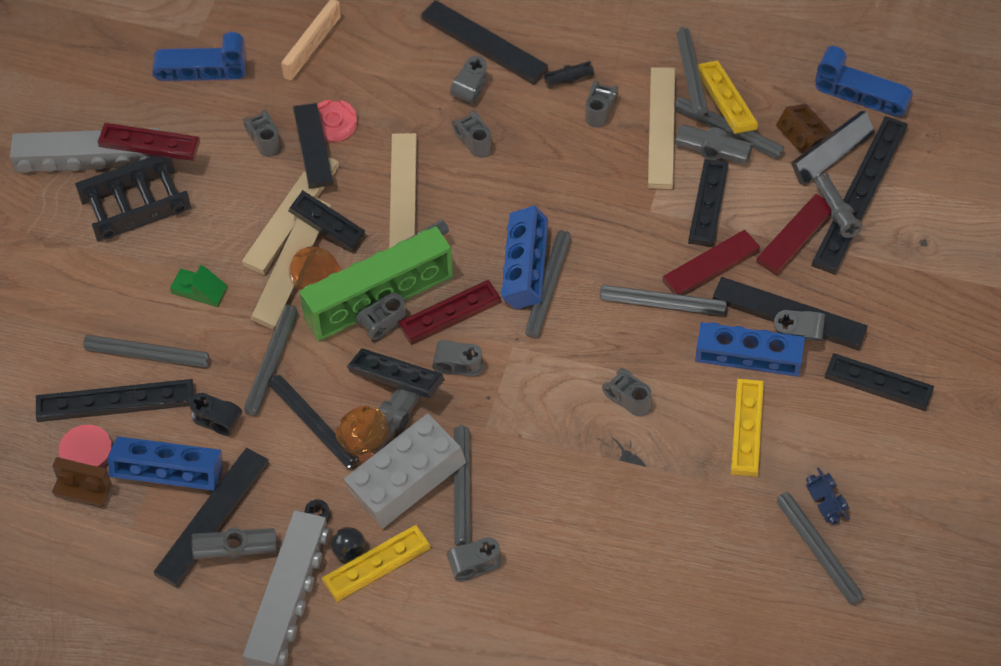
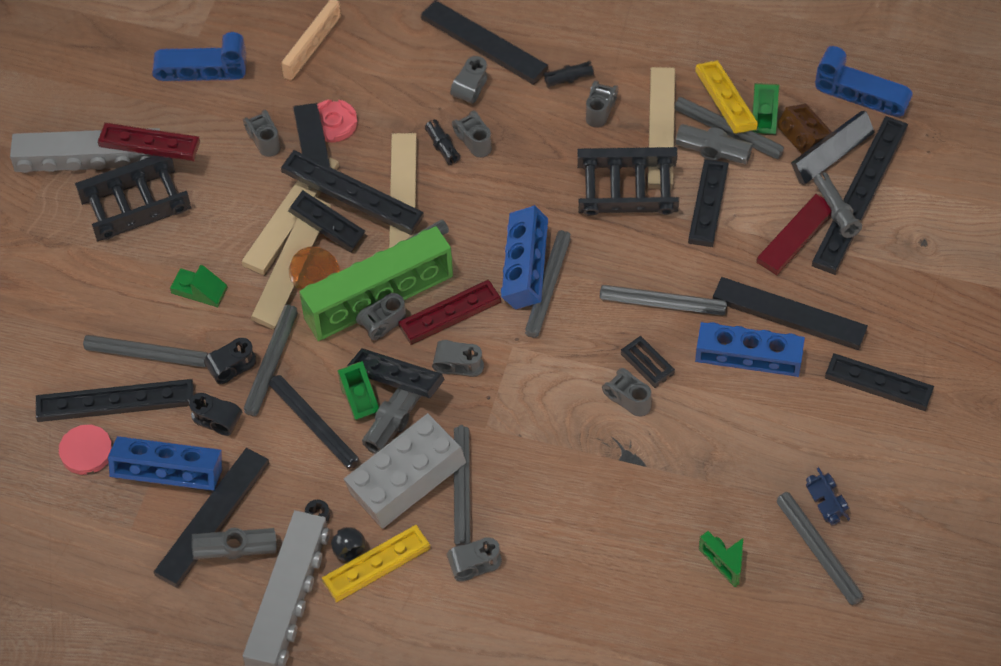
(81, 482): reddish brown bracket -> none
(229, 362): none -> black piece
(352, 192): none -> black tile
(358, 390): none -> green slope
(362, 430): clear orange tile -> none
(442, 142): none -> black pin
(619, 158): none -> black fence
(652, 374): none -> black tile
(691, 72): dark grey axle -> none
(711, 263): dark red tile -> none
(726, 561): none -> green slope
(747, 427): yellow tile -> none
(765, 107): none -> green slope
(805, 324): dark grey piece -> none

